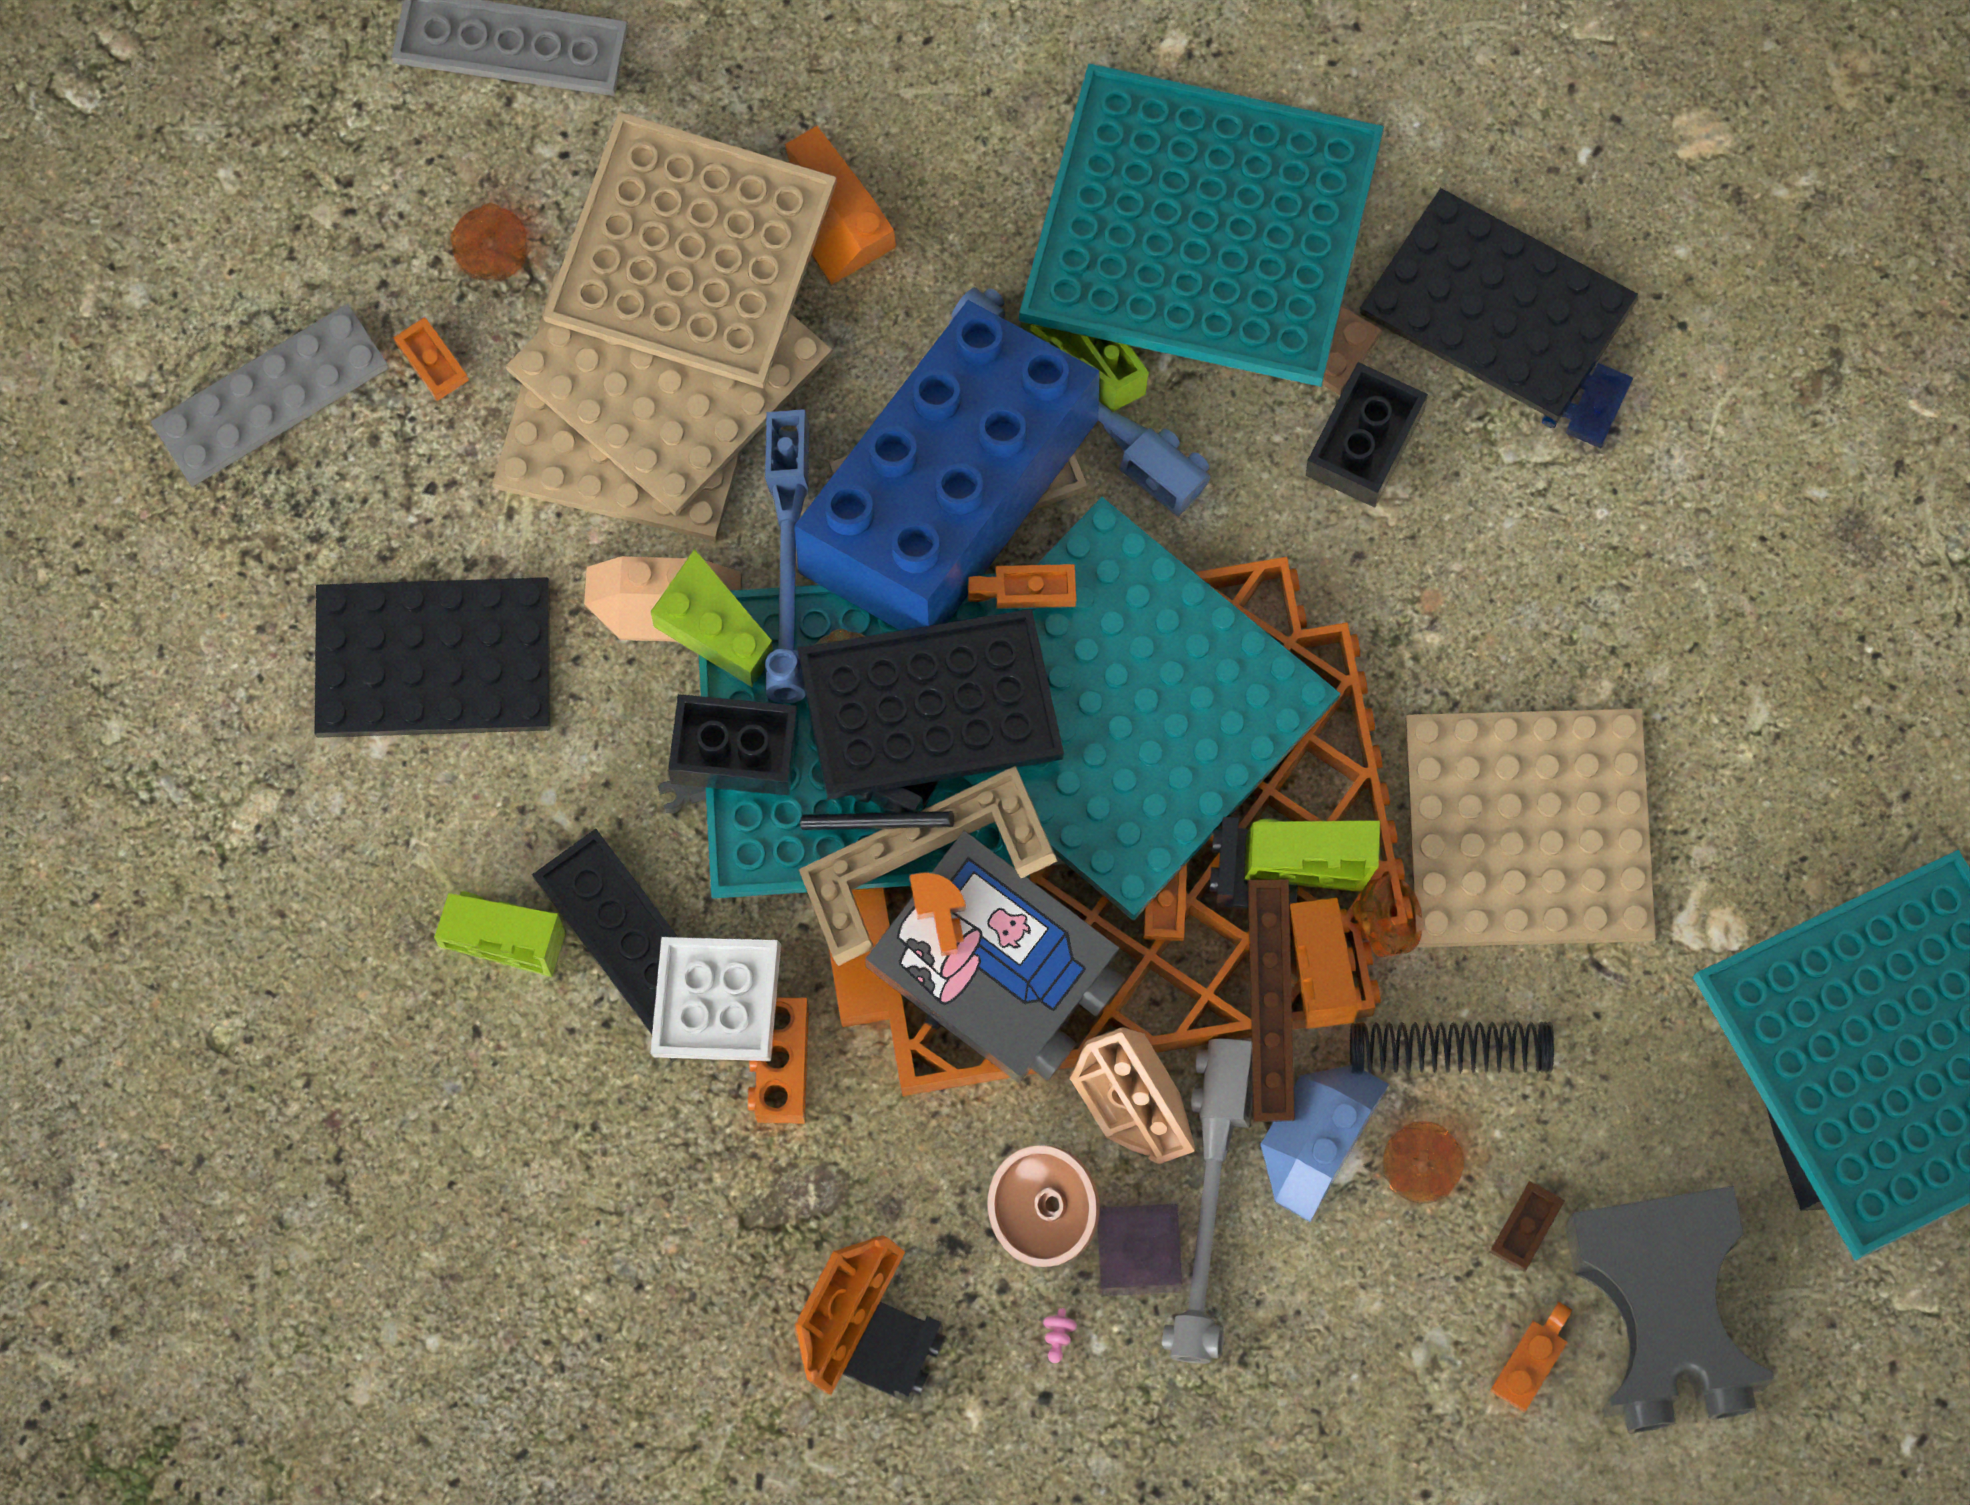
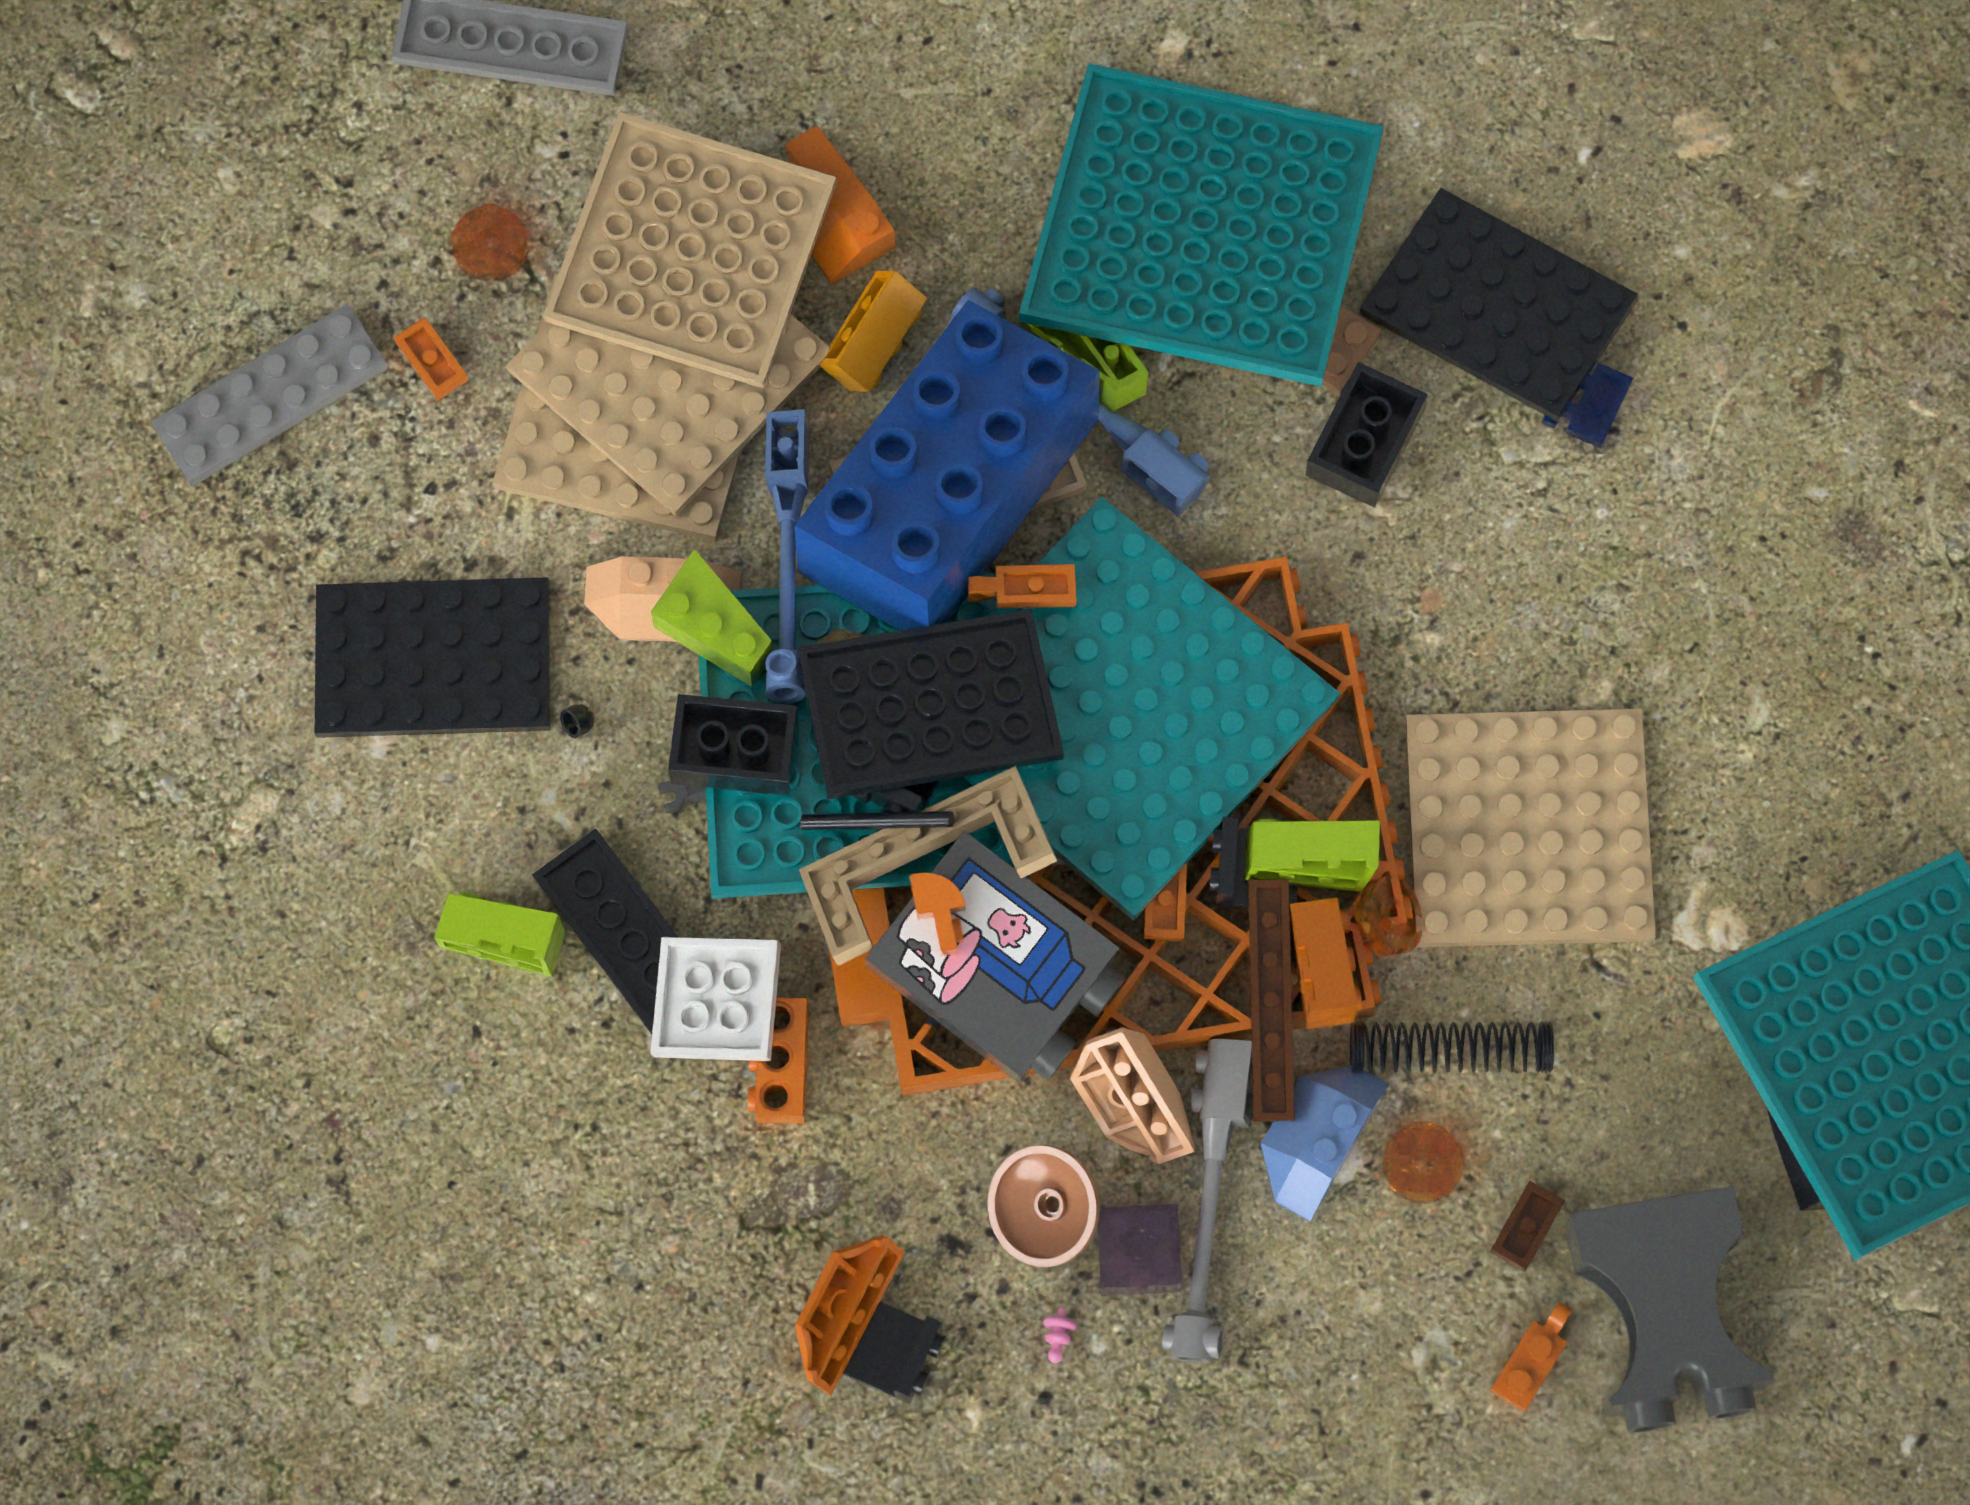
(577, 720): none -> black hinge
(873, 331): none -> light orange brick

